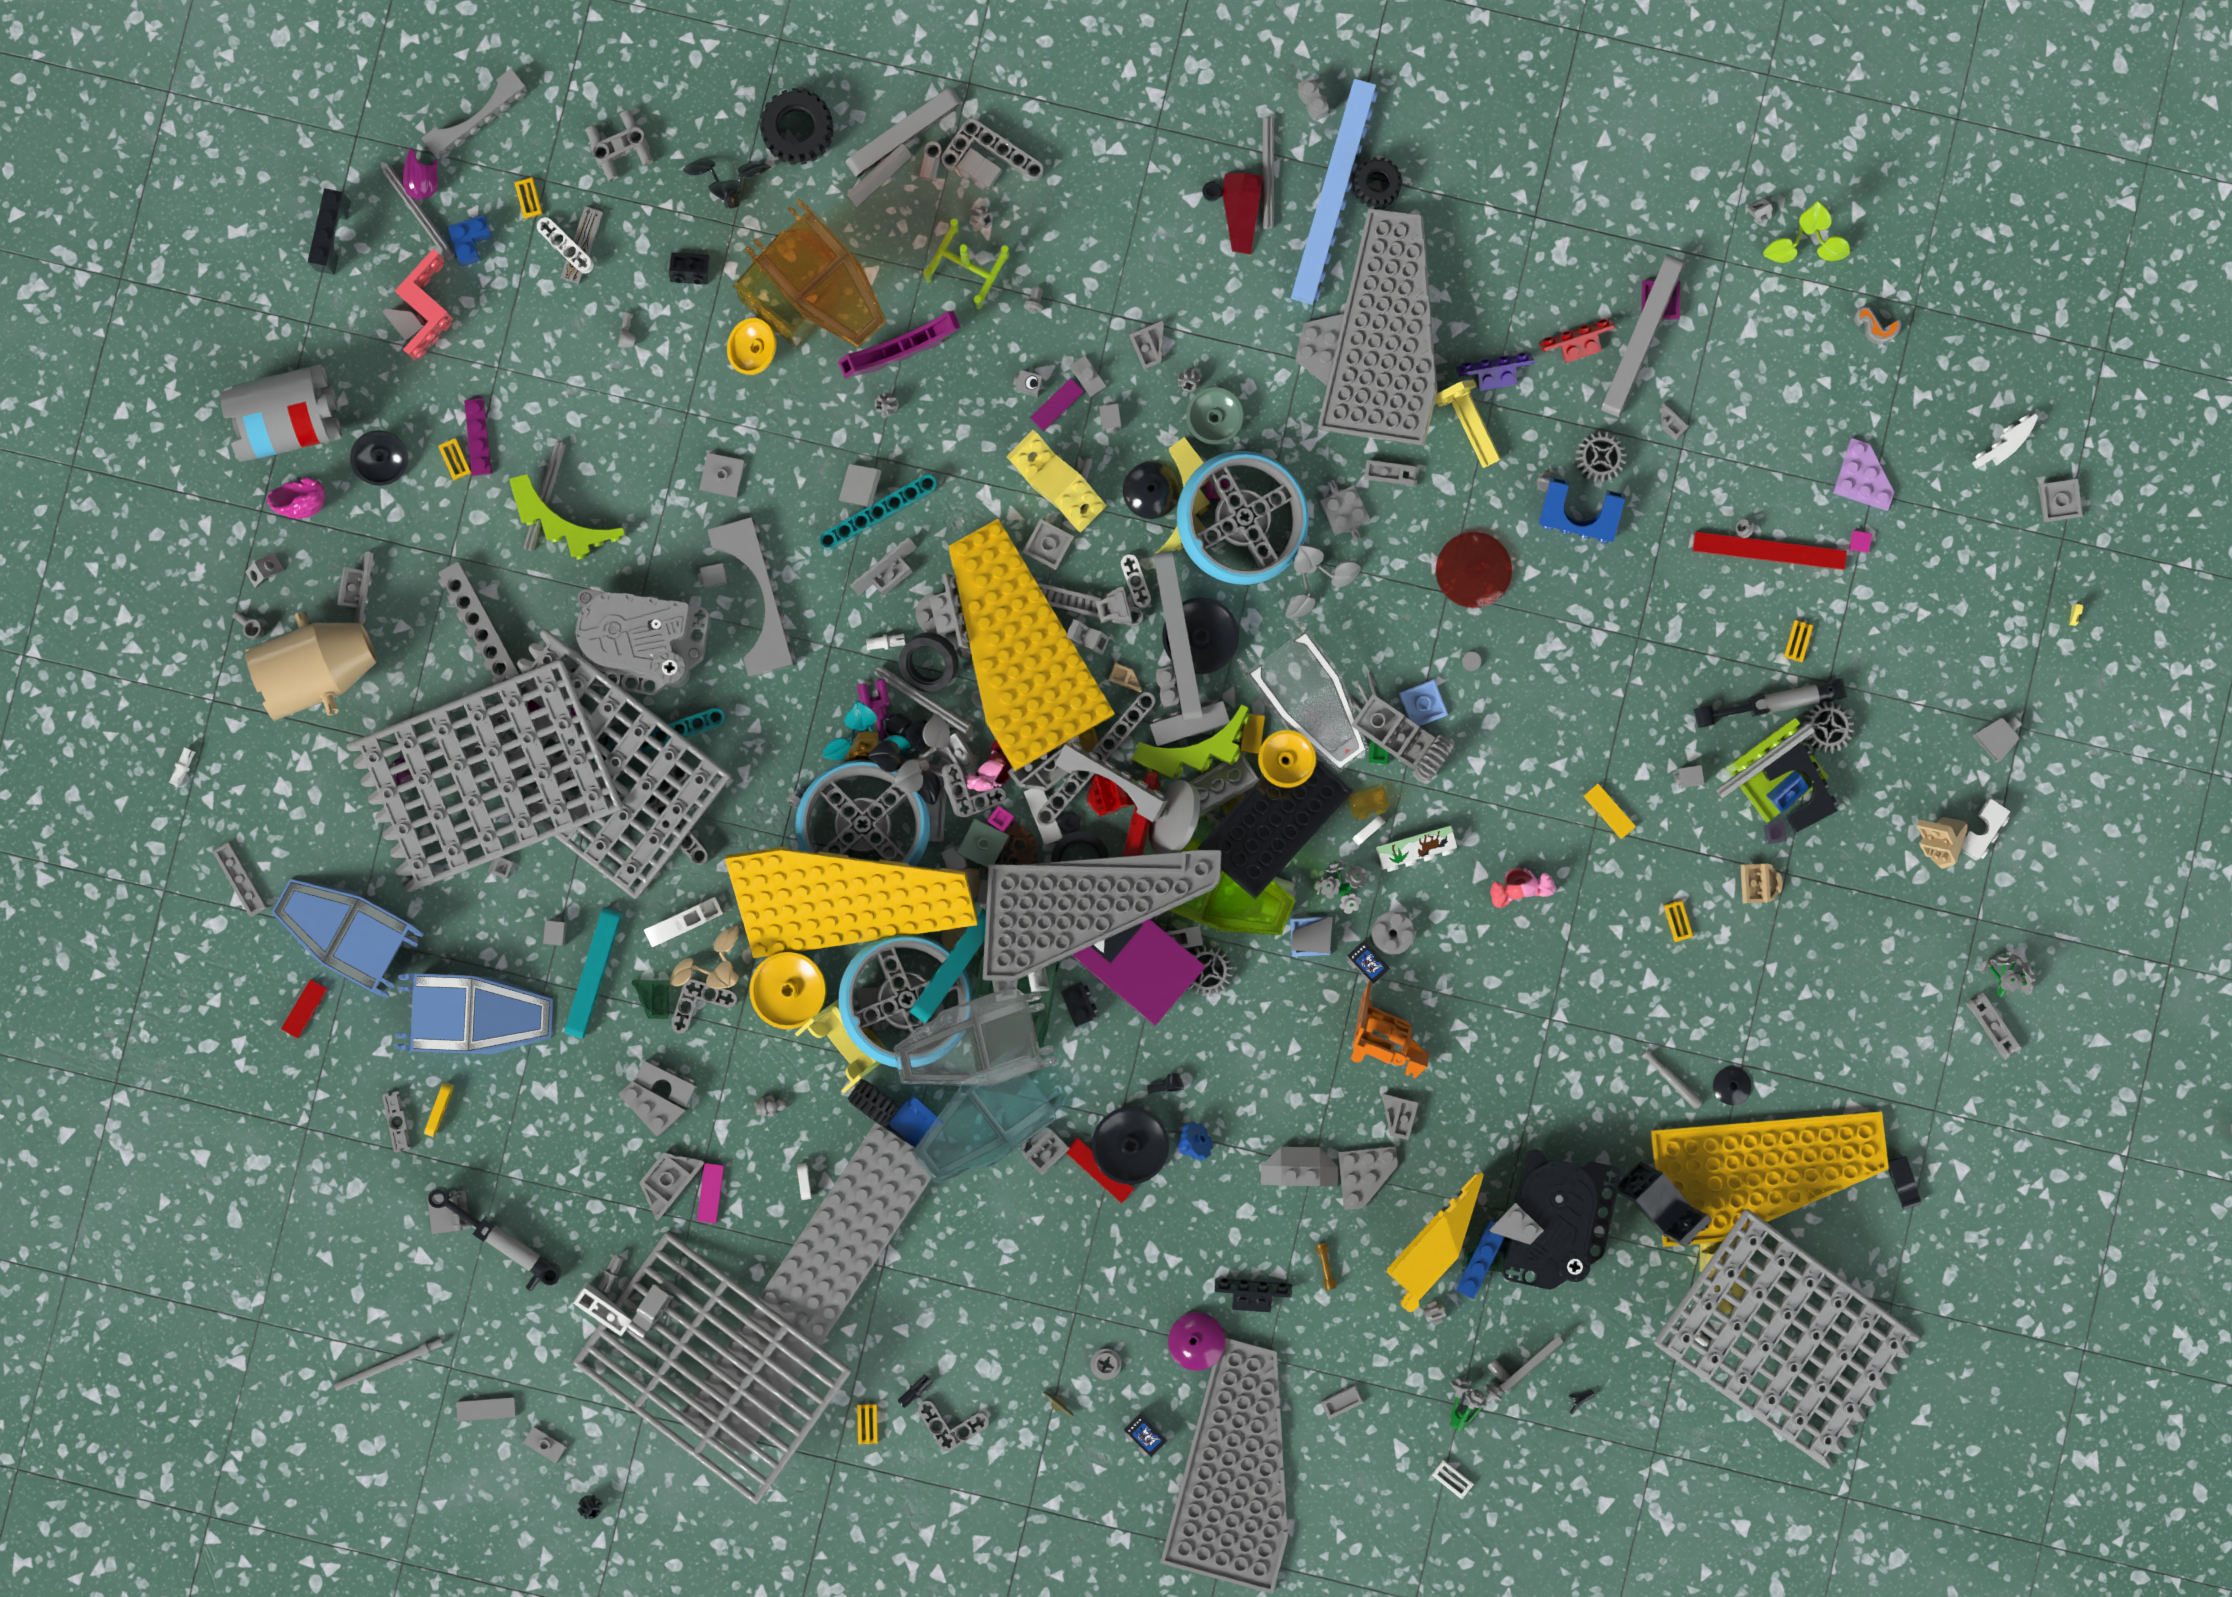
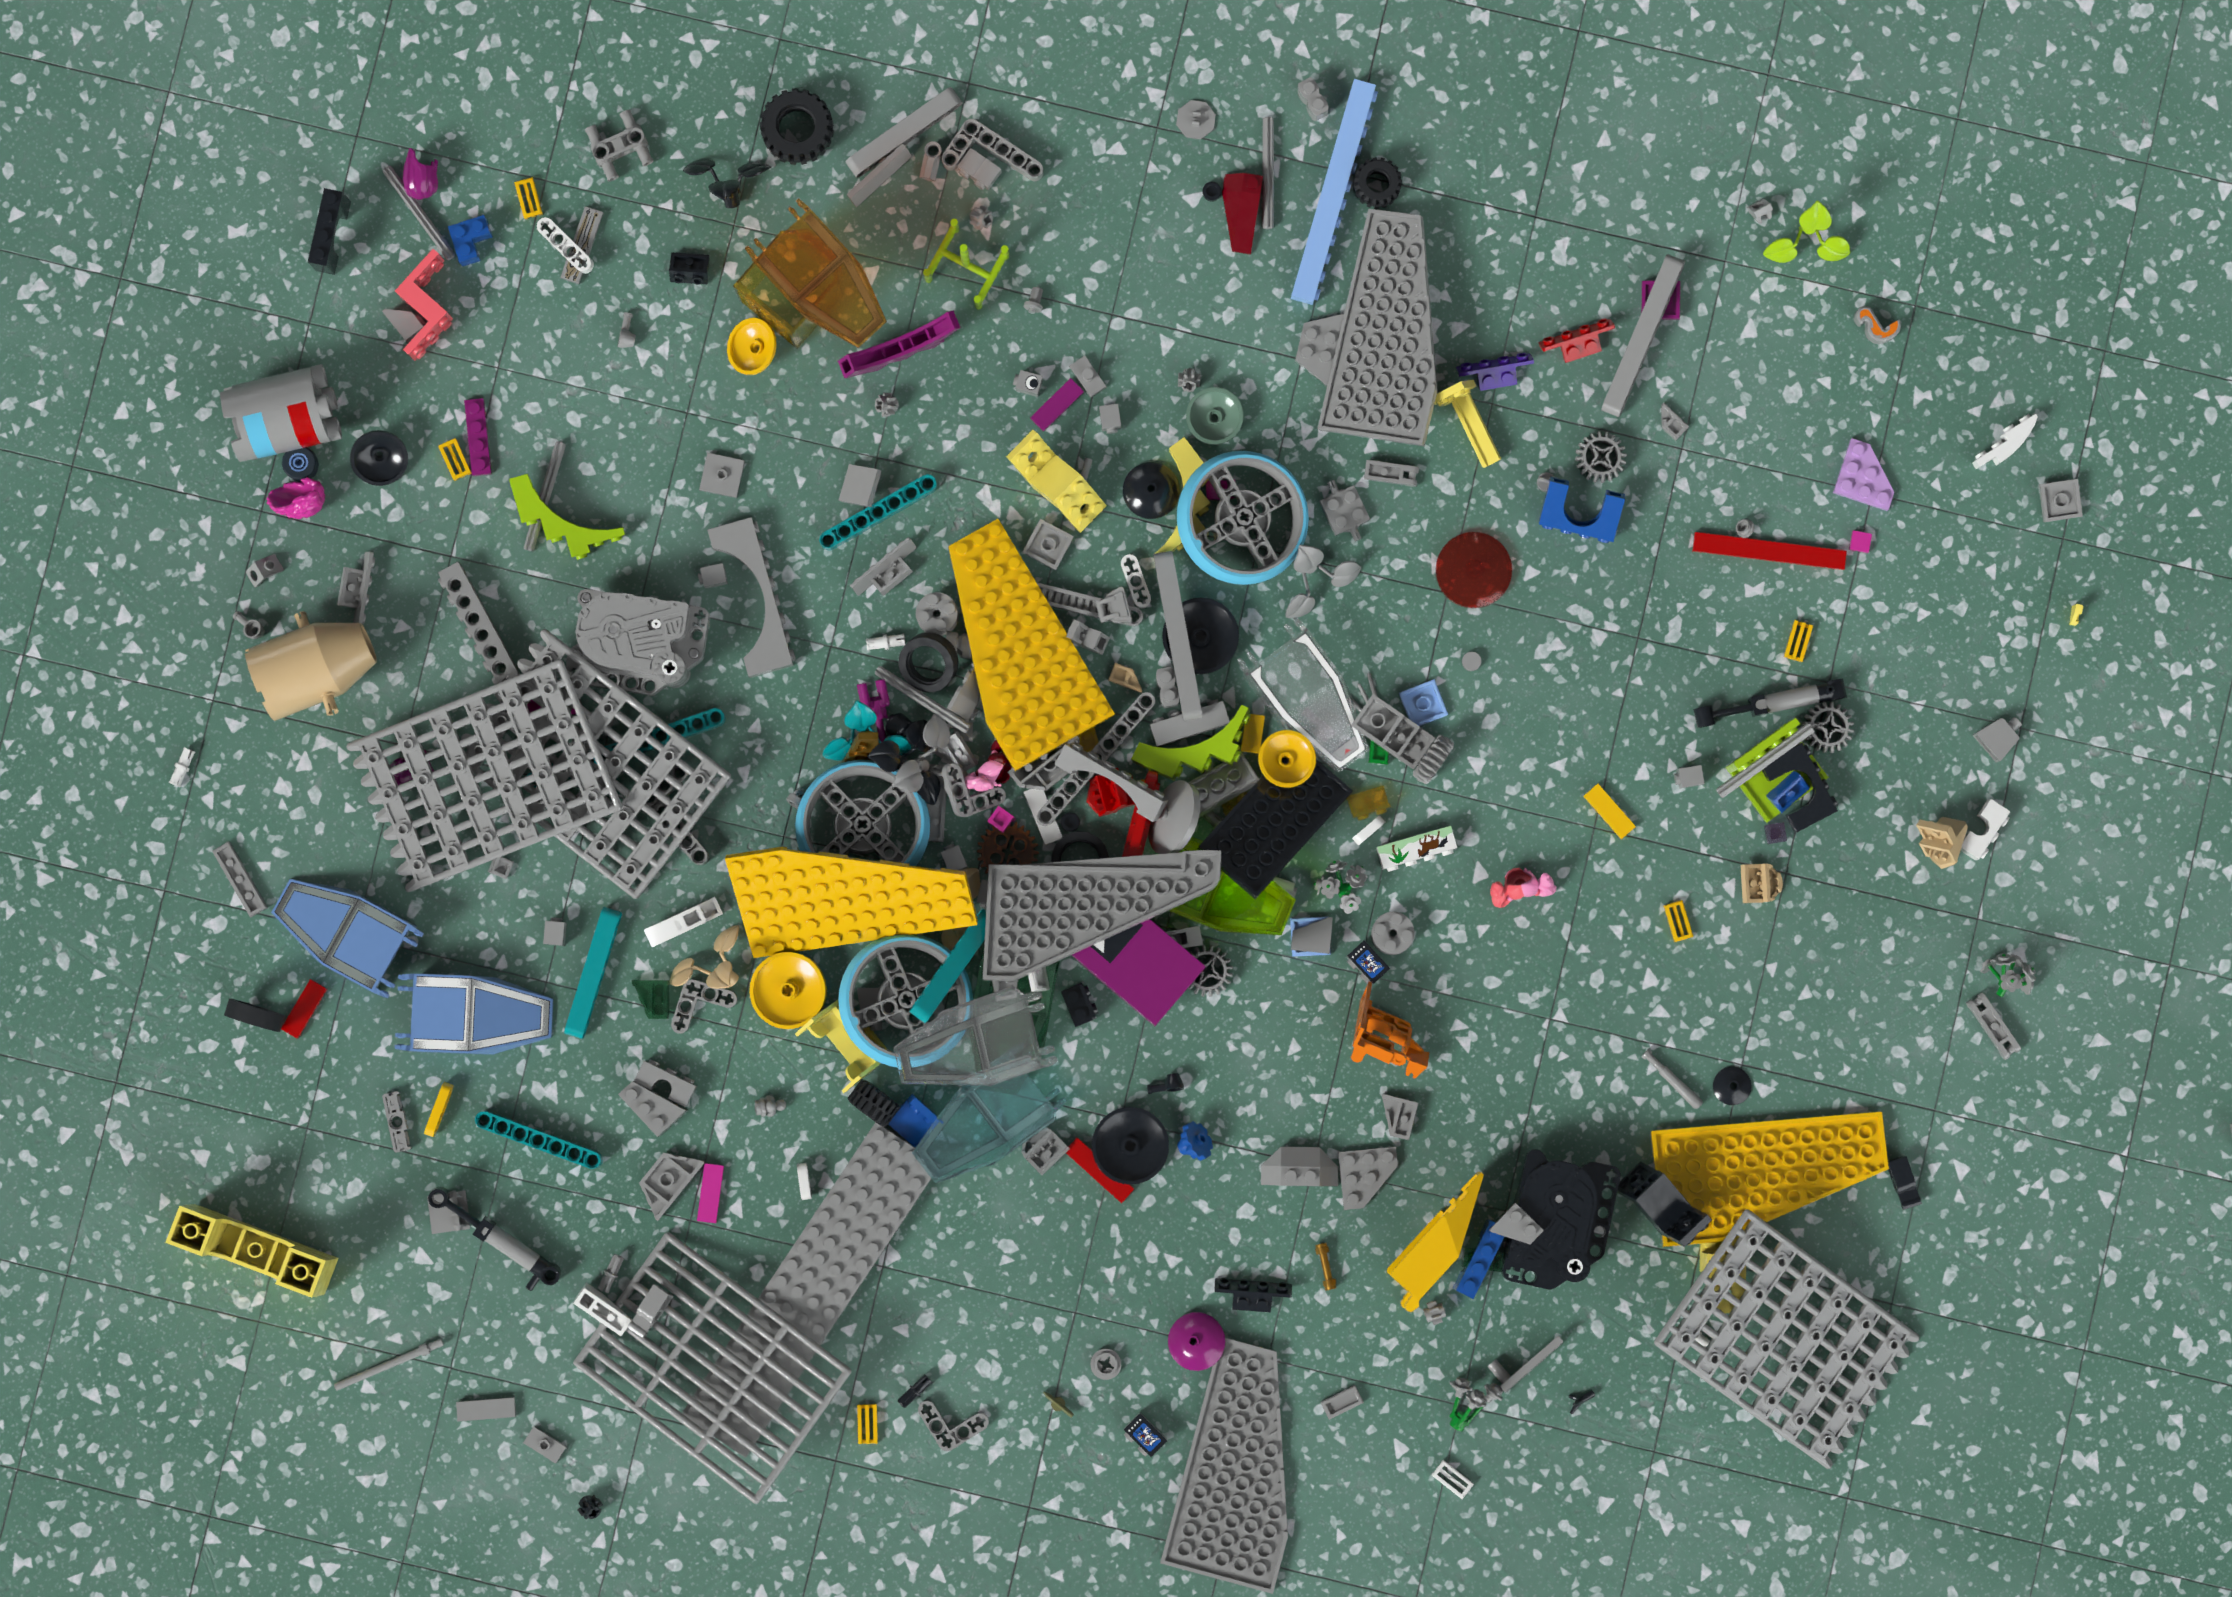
(224, 1237): none -> light yellow arch
(254, 1015): none -> black tyre
(300, 469): none -> black wheel
(443, 140): light grey arch -> none
(531, 1133): none -> teal beam
(948, 613): light grey bracket -> none
(966, 697): none -> light grey wedge
(983, 844): sand green plate -> none
(1148, 344): light grey wing -> none
(1195, 119): none -> light grey piece

